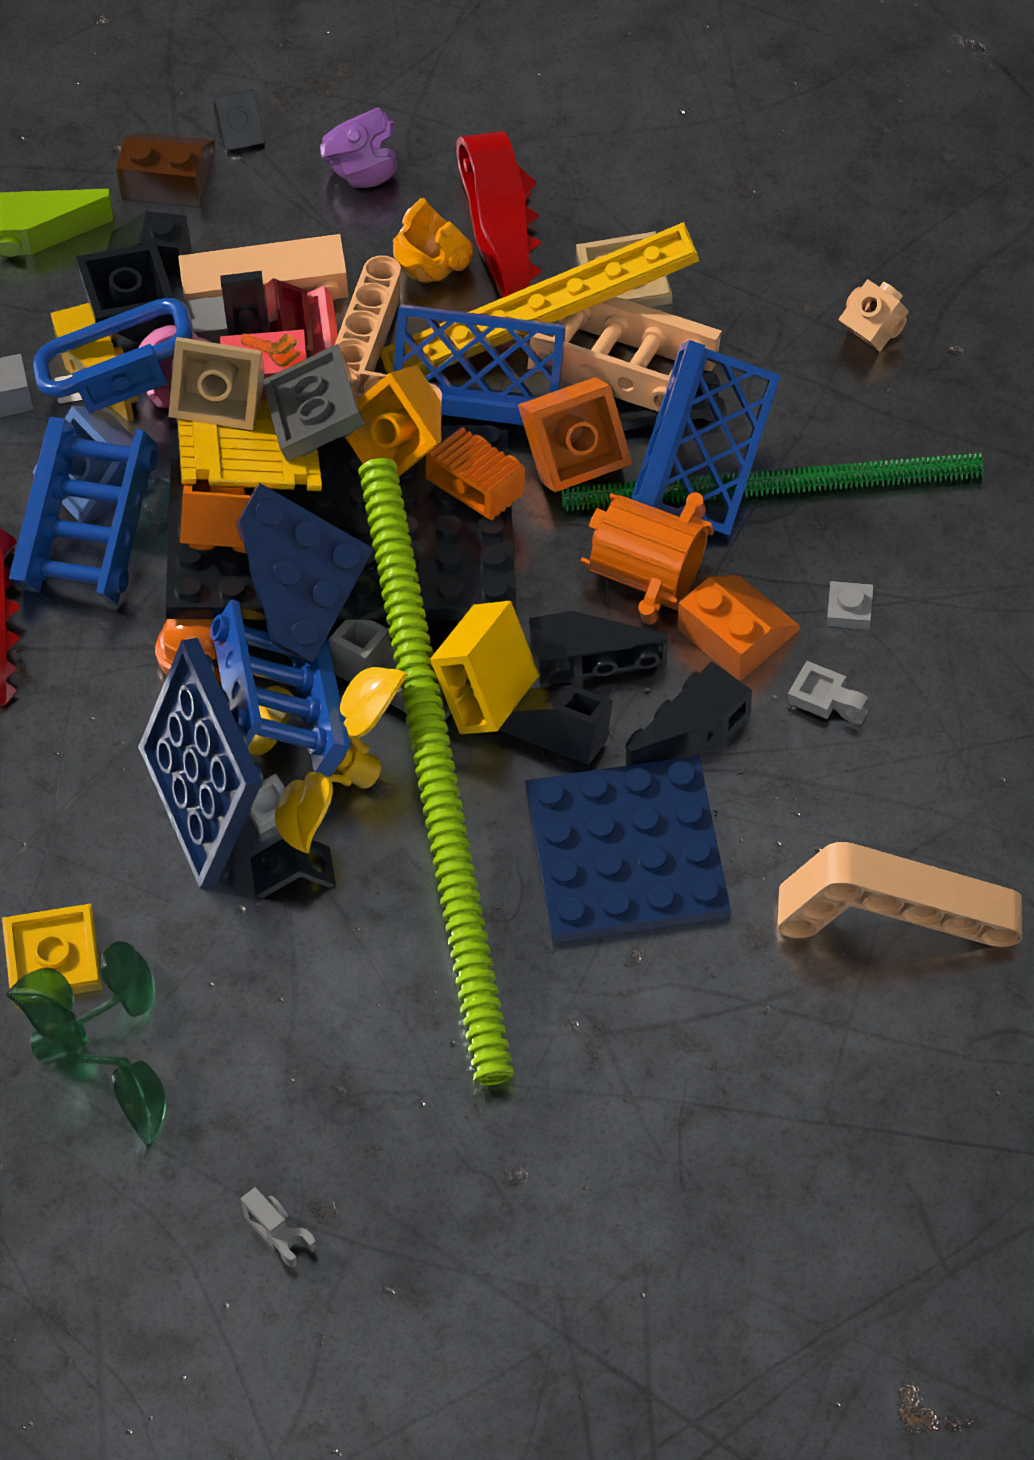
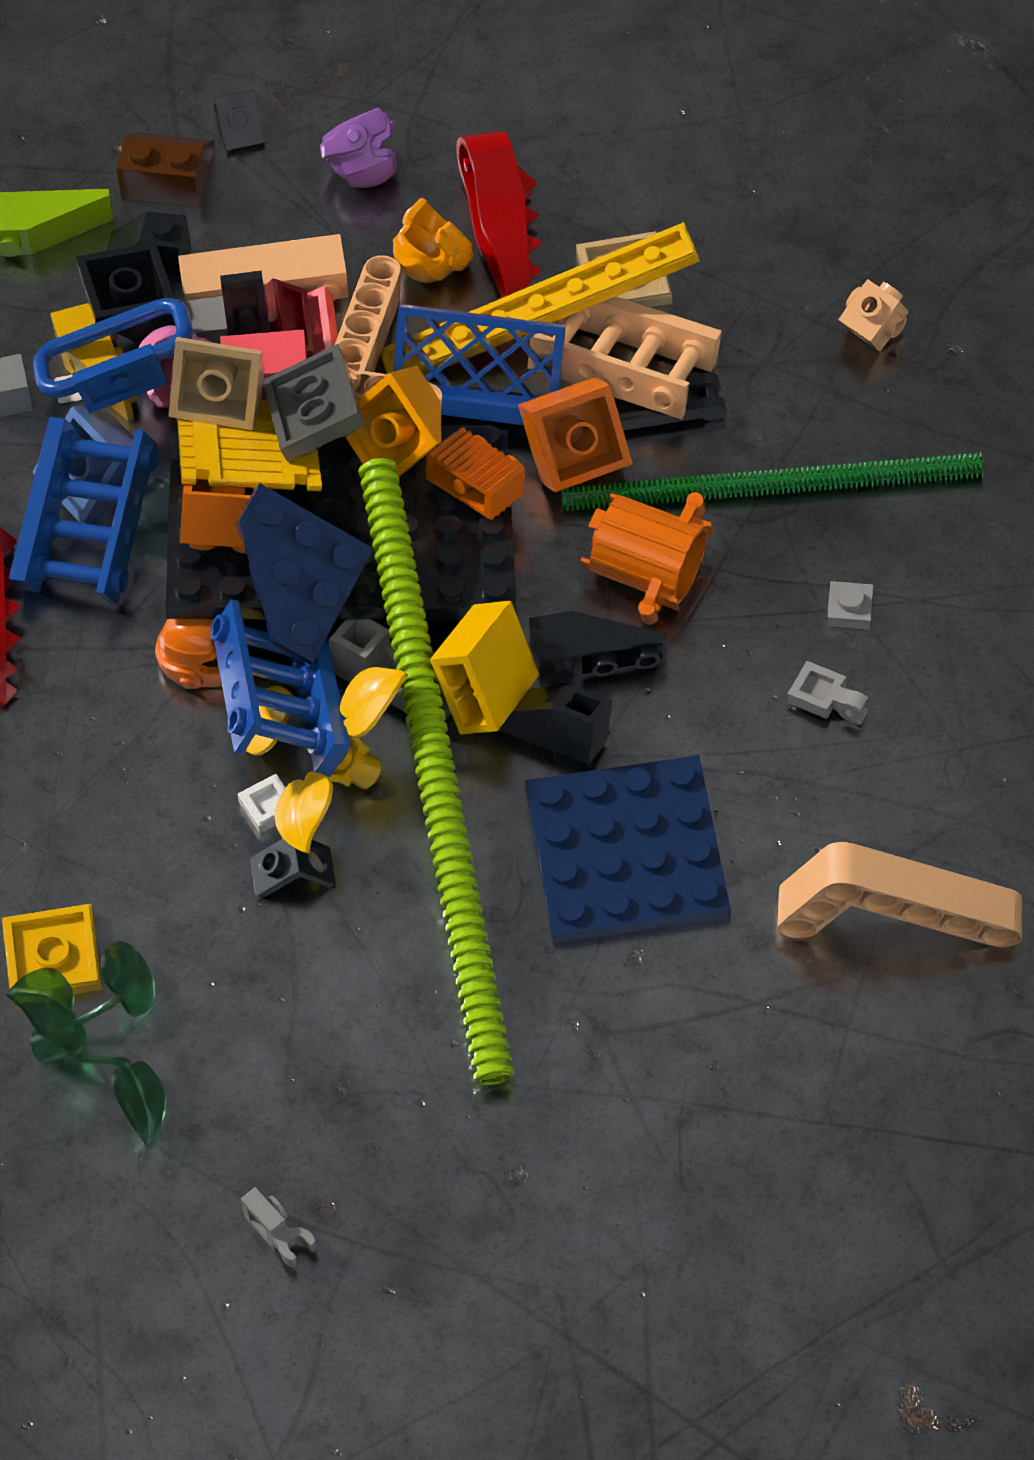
(200, 762): dark blue plate -> none
(280, 352): hand -> none
(674, 417): blue fence -> none
(698, 717): black slope -> none
(734, 623): orange slope -> none

